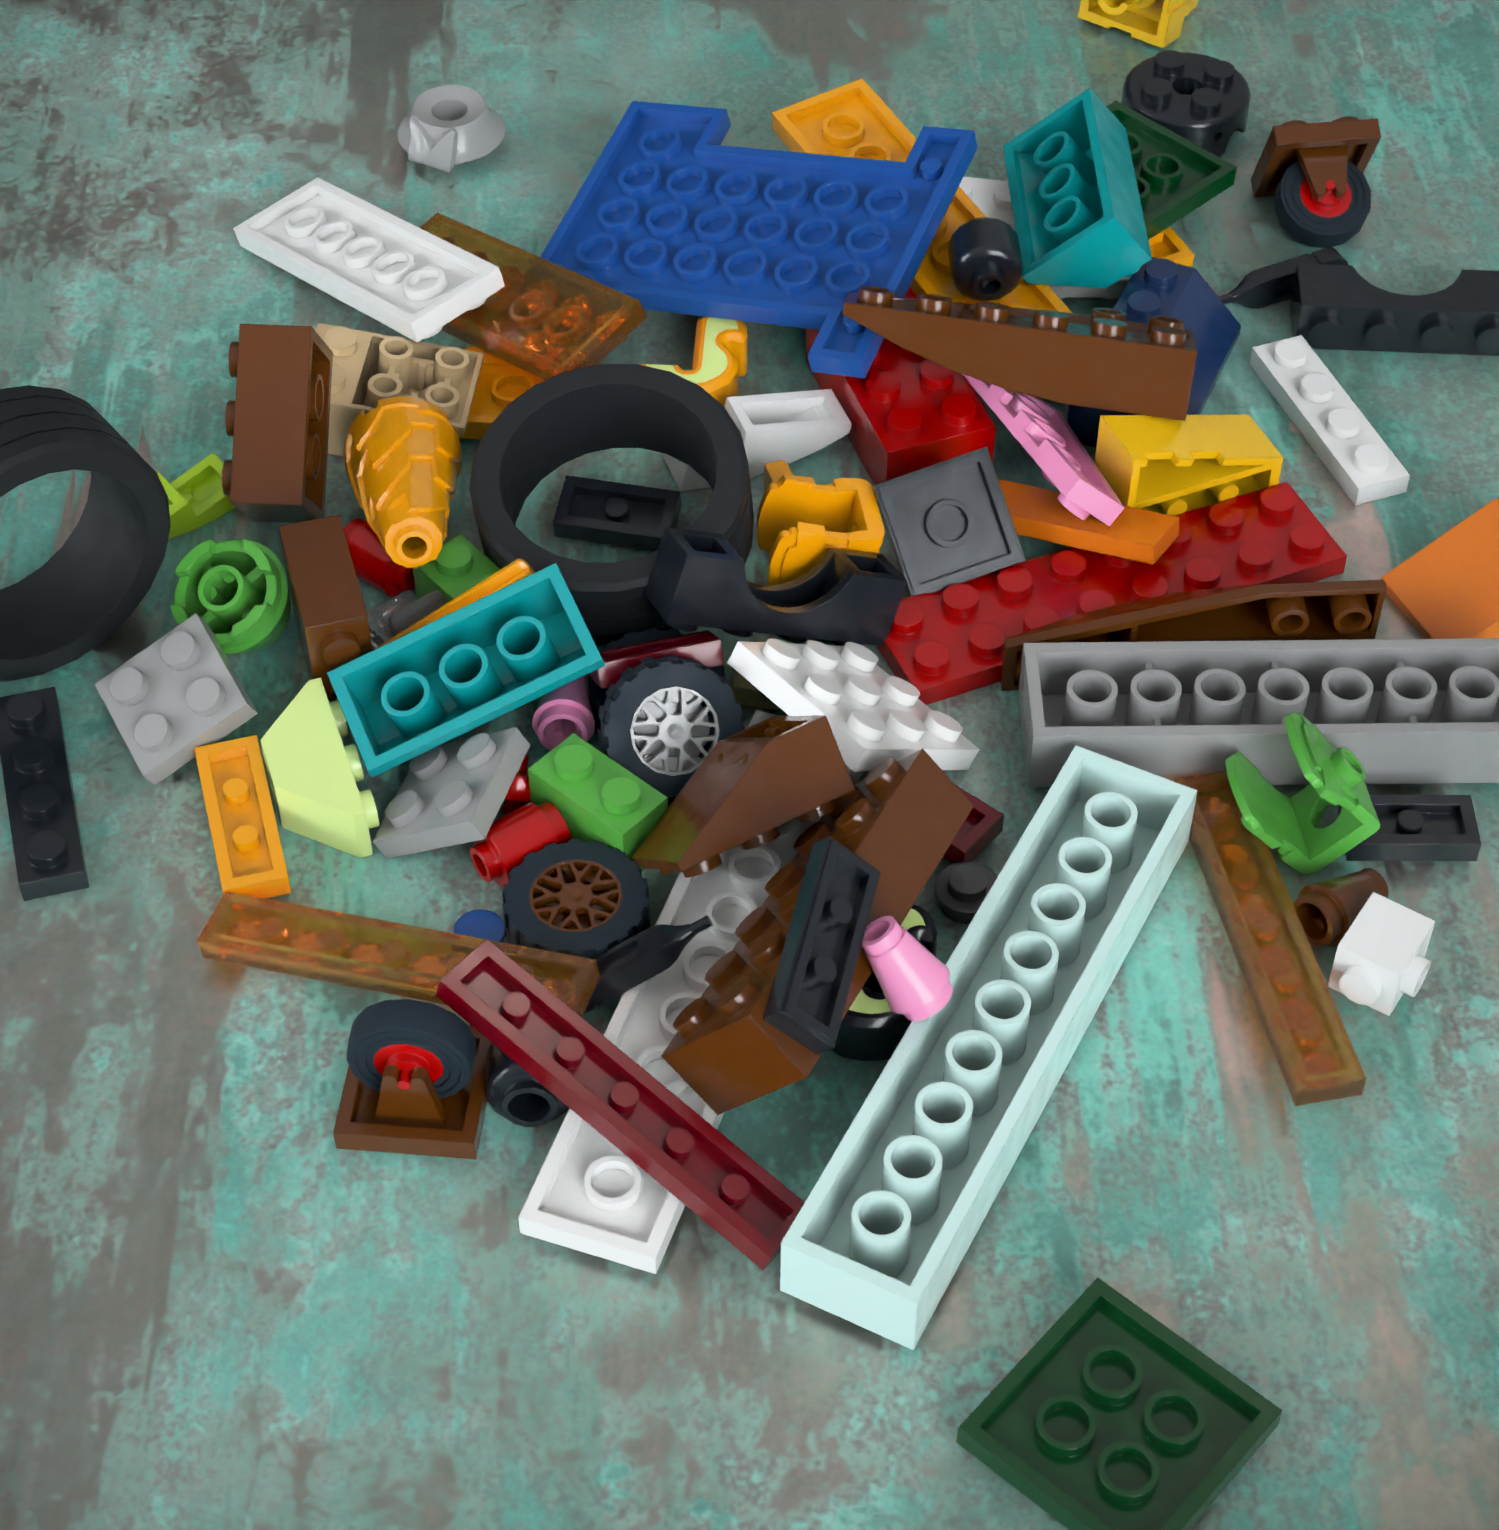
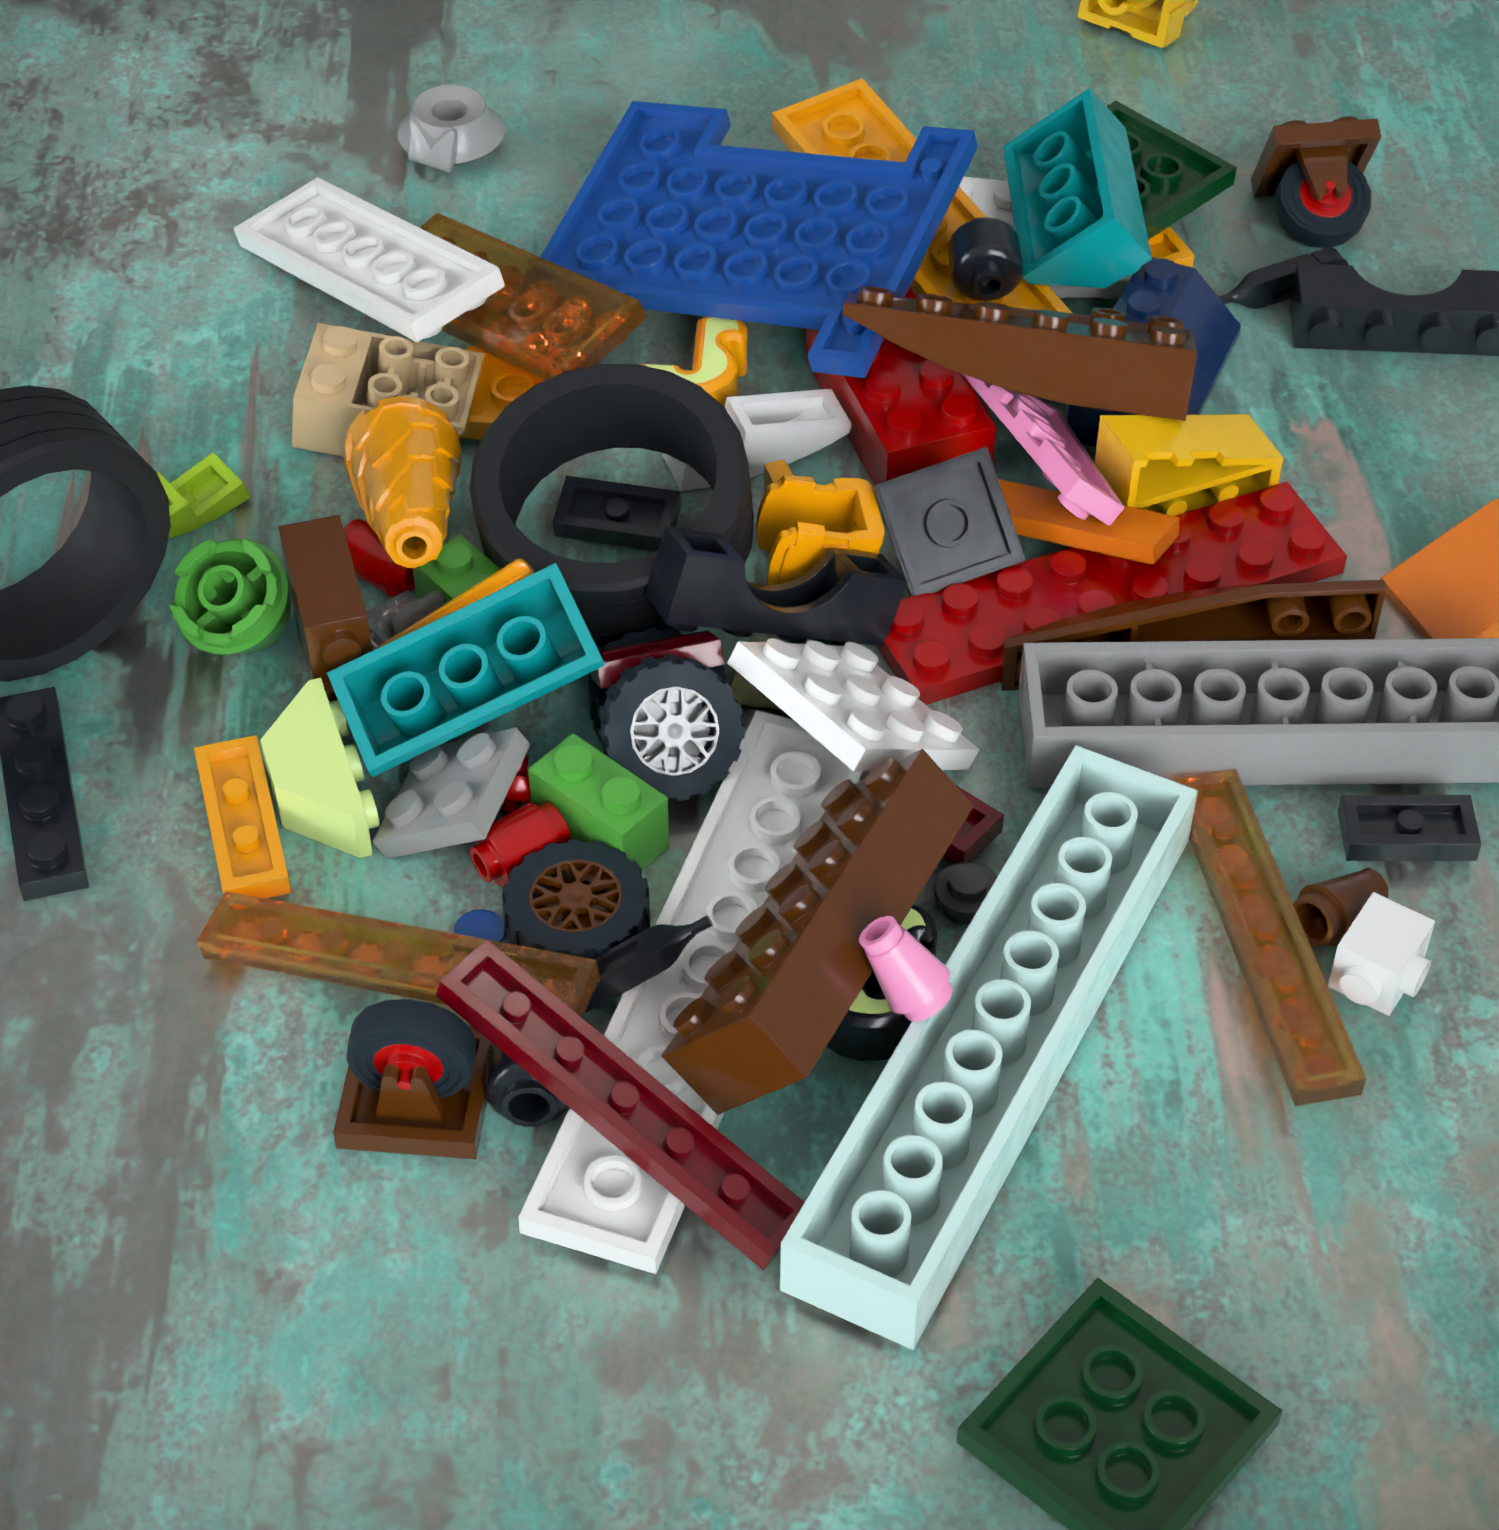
(175, 699): light grey plate -> none
(278, 423): reddish brown brick -> none
(563, 713): bright pink cone -> none
(747, 790): reddish brown slope -> none
(822, 946): black tile -> none
(1190, 96): black plate -> none
(1294, 821): bright green piece -> none
(1329, 420): white plate -> none

